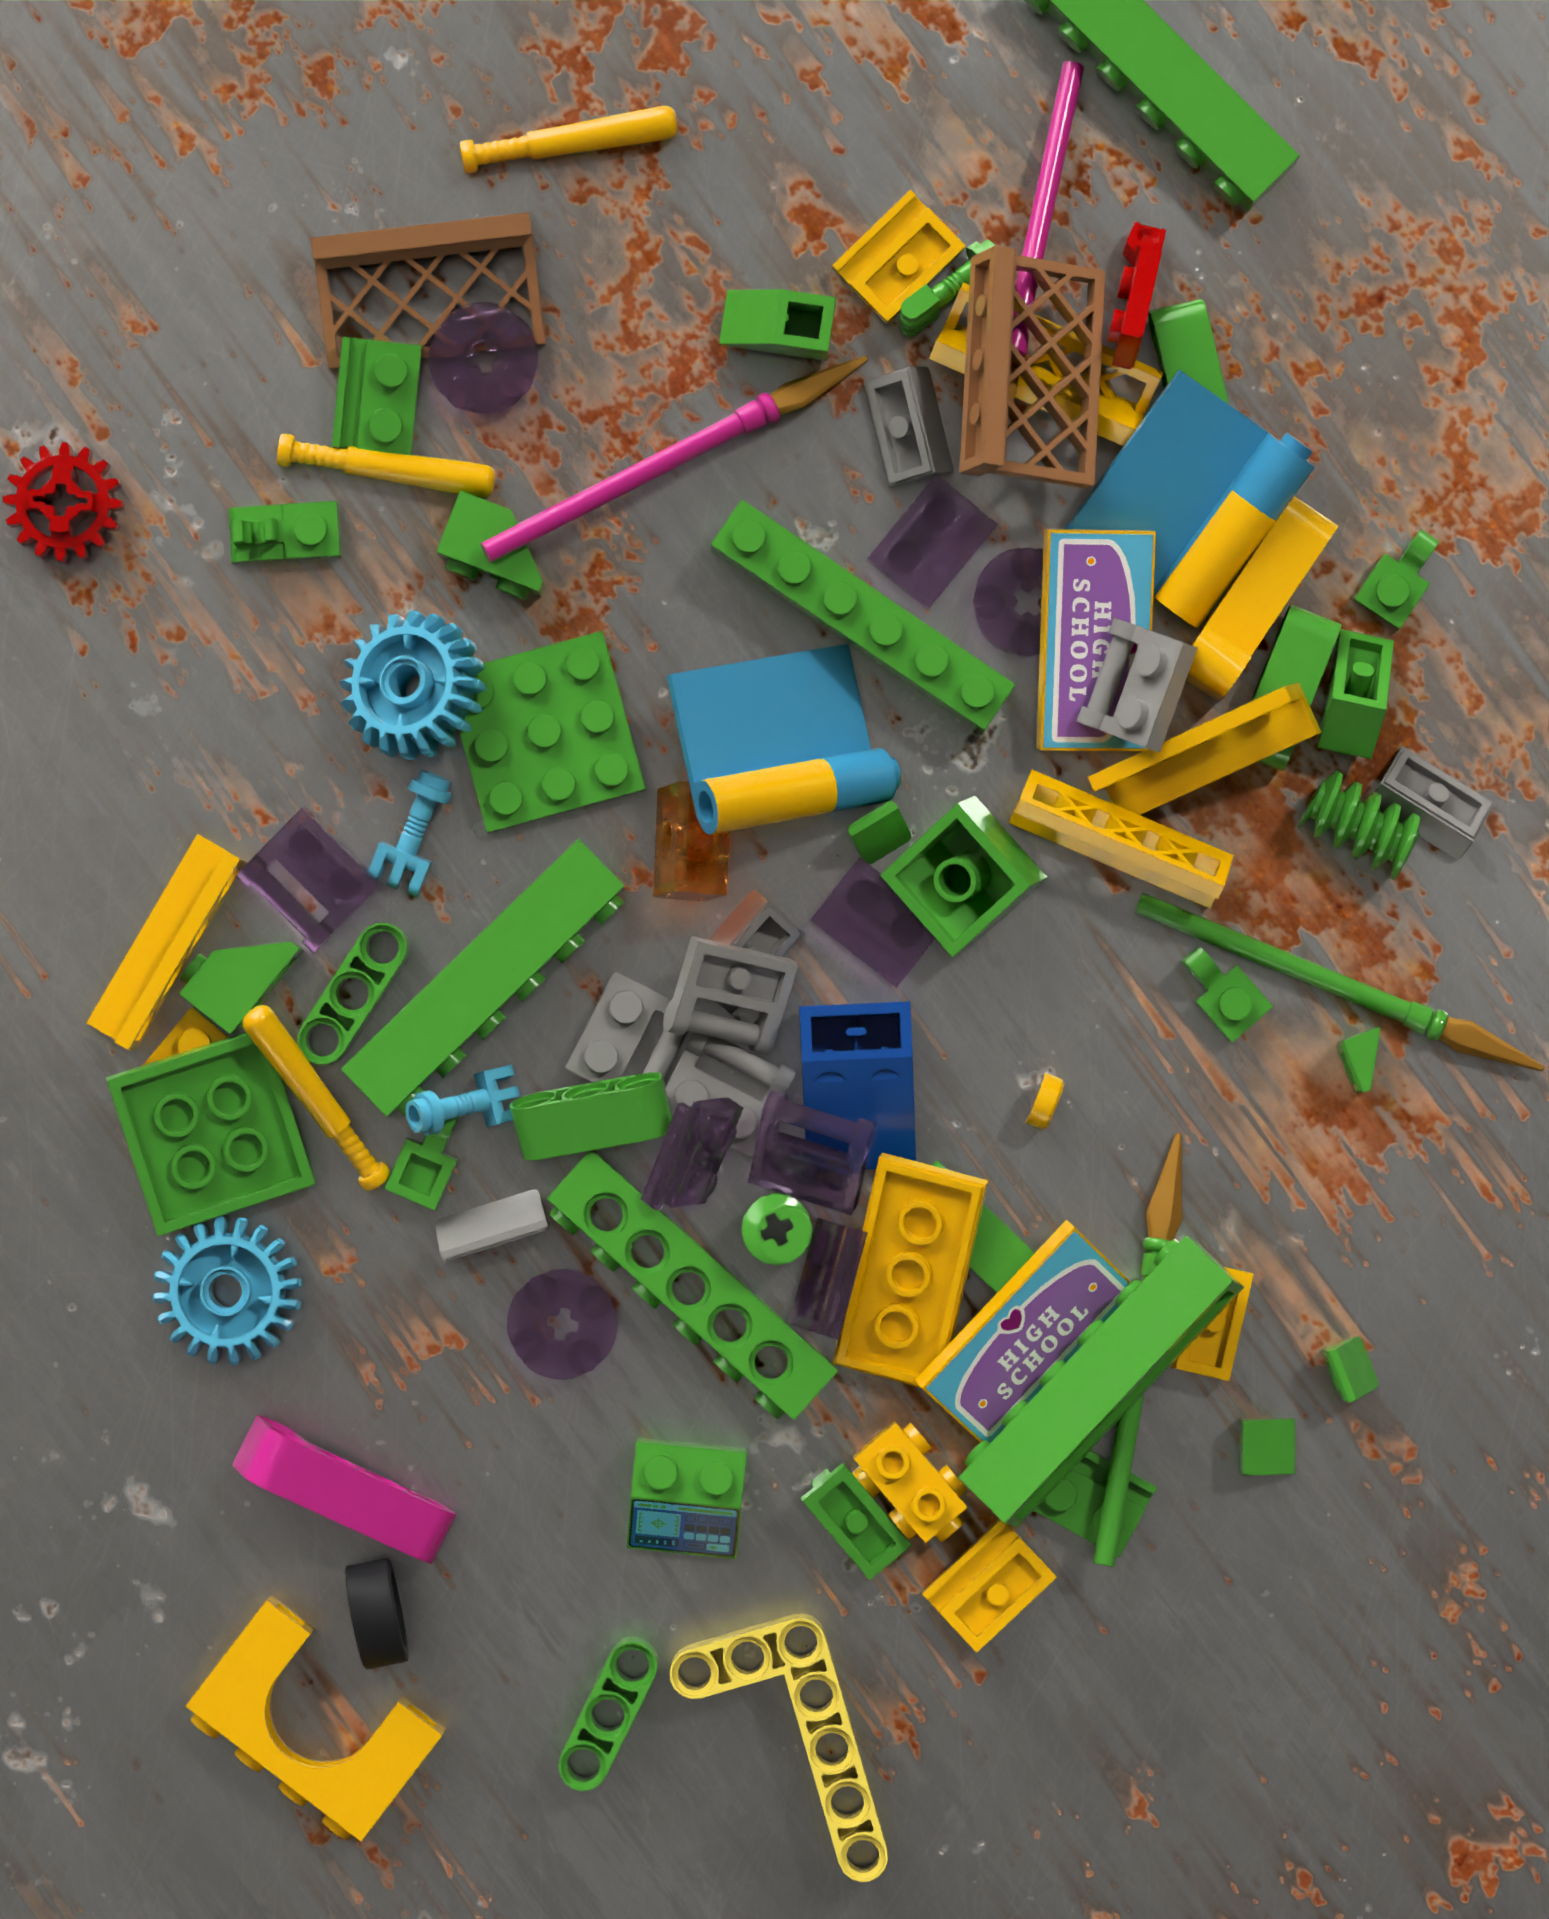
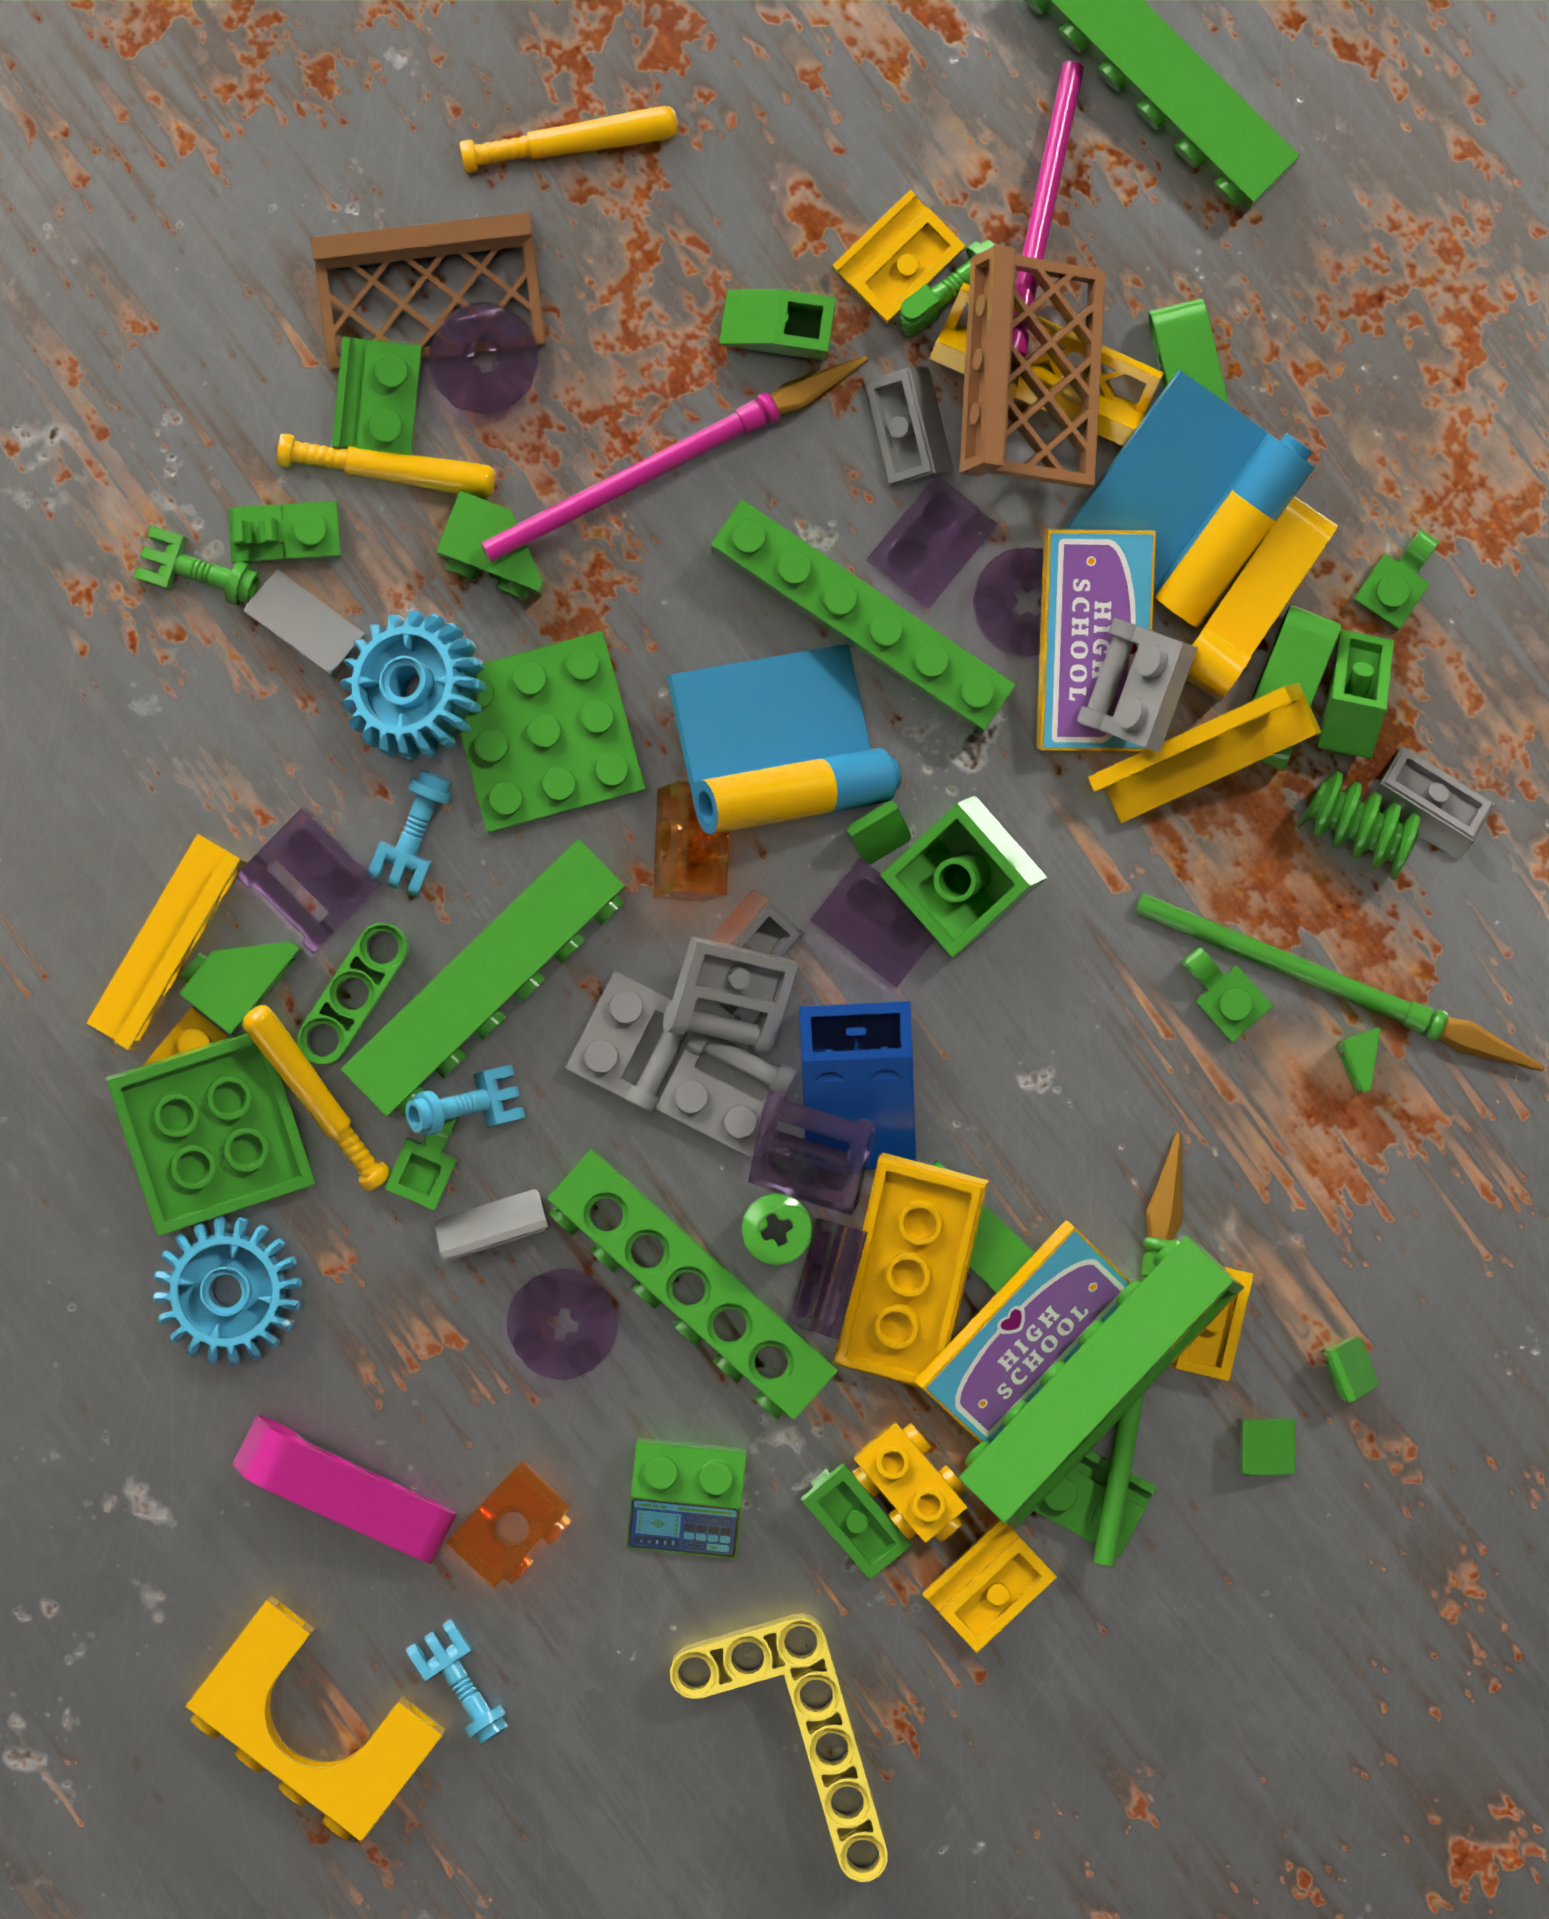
(63, 478): red gear -> none
(240, 582): none -> bright green hinge
(304, 622): none -> light grey slope
(376, 1613): black tyre -> none
(479, 1537): none -> clear orange brick
(485, 1722): none -> medium azure hinge
(591, 1116): bright green beam -> none
(607, 1740): bright green beam -> none
(692, 1153): clear purple plate -> none
(1045, 1101): yellow tile -> none
(1121, 839): yellow fence -> none
(1136, 286): red hinge -> none

